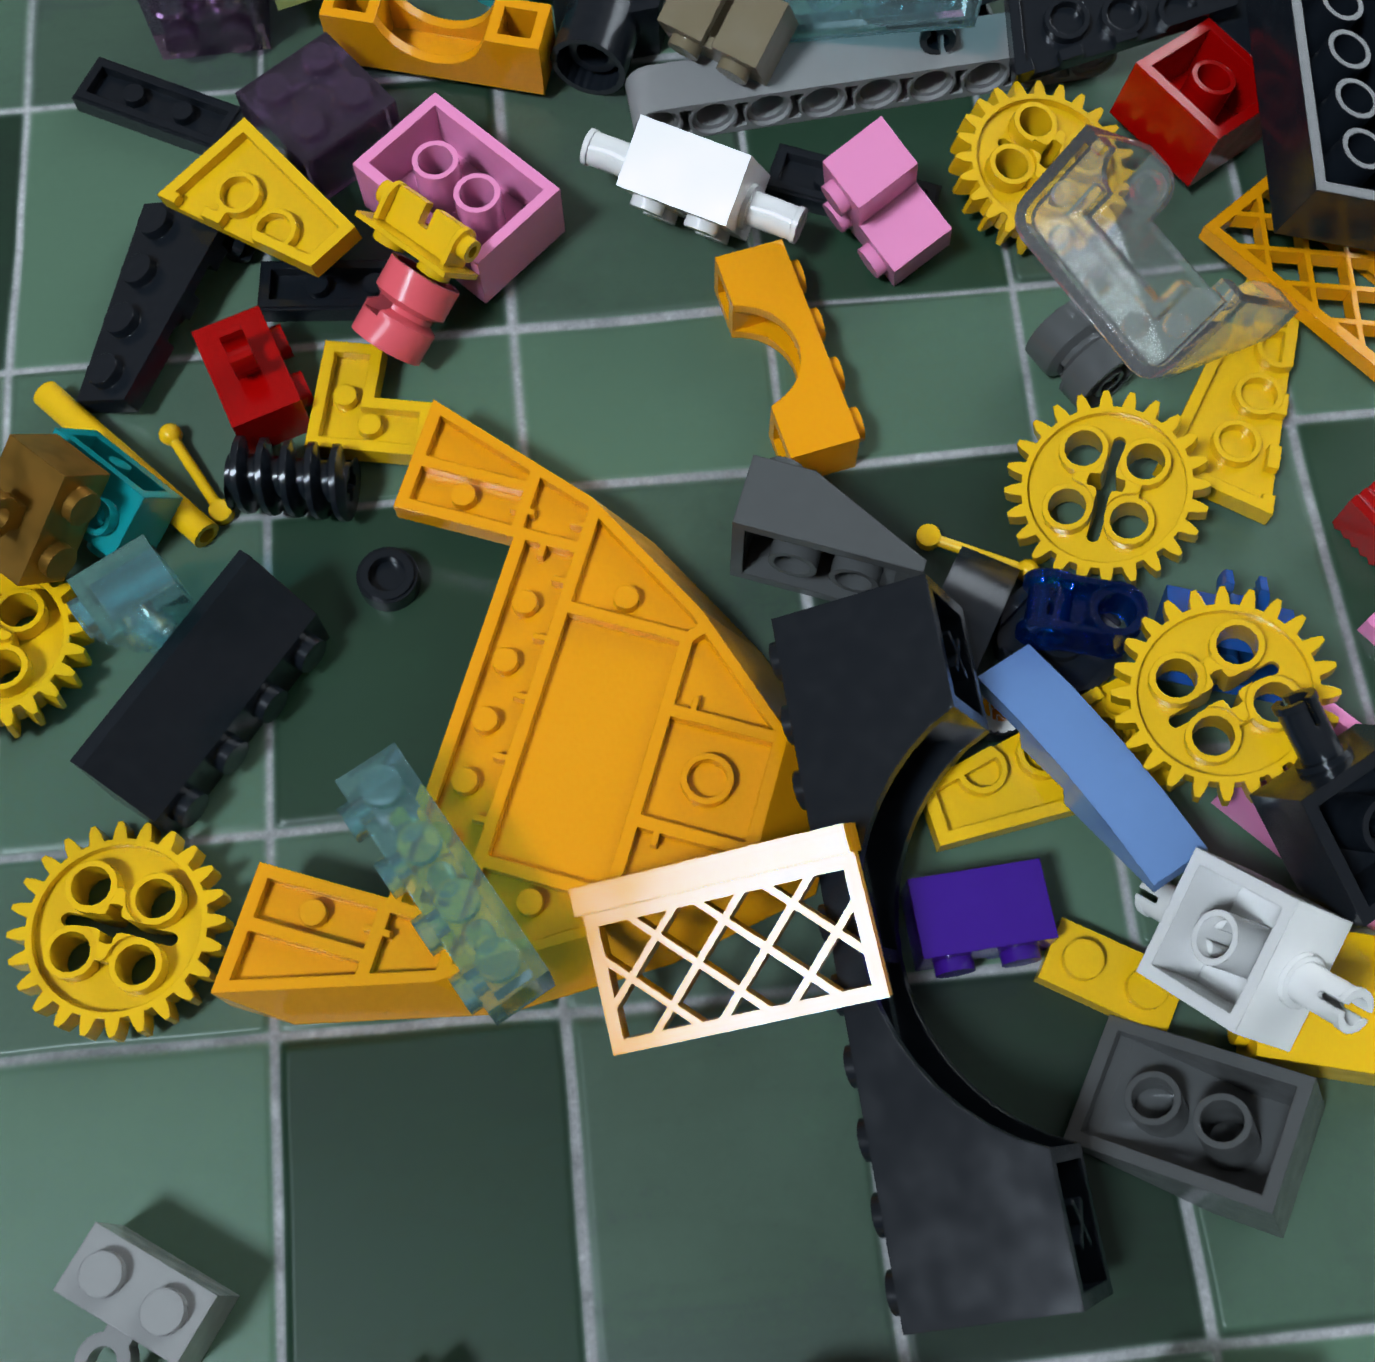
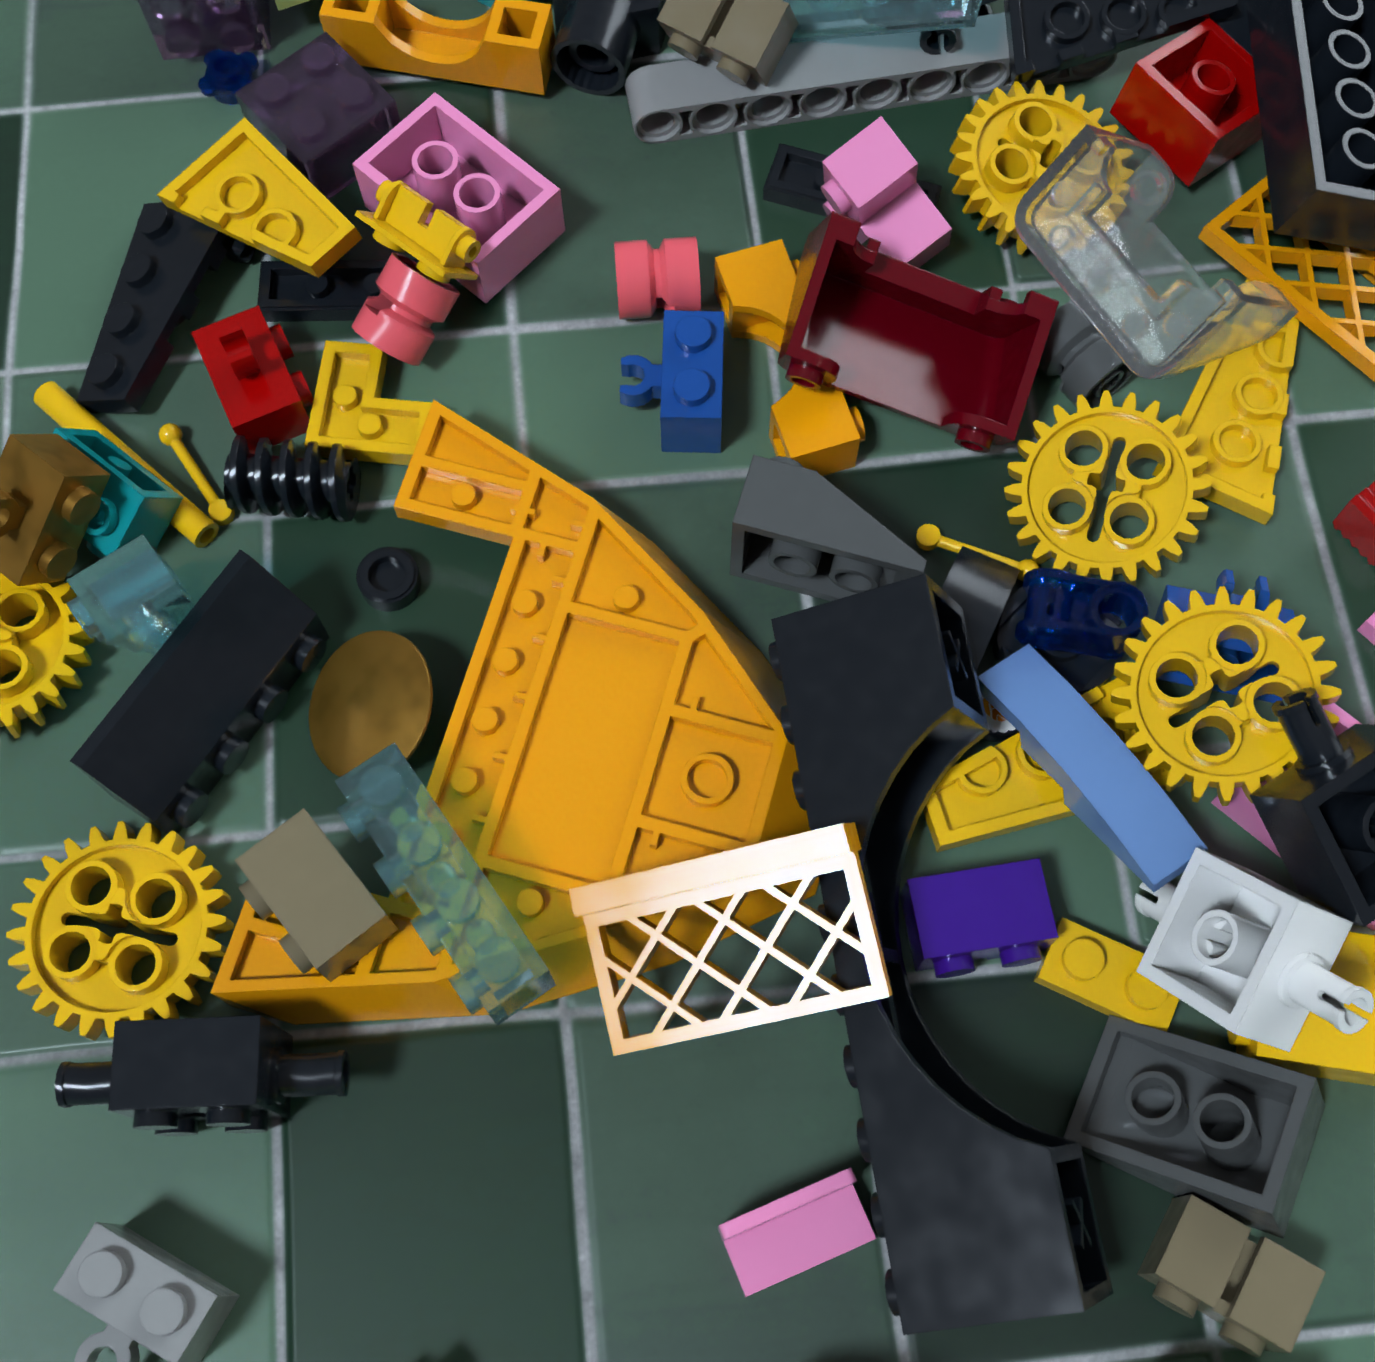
(155, 106): black tile -> none
(202, 1071): none -> black brick
(227, 74): none -> clear blue plate
(314, 896): none -> dark tan piece
(368, 698): none -> pearl gold shield
(657, 277): none -> coral wheel
(685, 382): none -> blue brick
(694, 179): white brick -> none
(796, 1232): none -> bright pink panel
(912, 338): none -> dark red windscreen
(1211, 1266): none -> dark tan piece

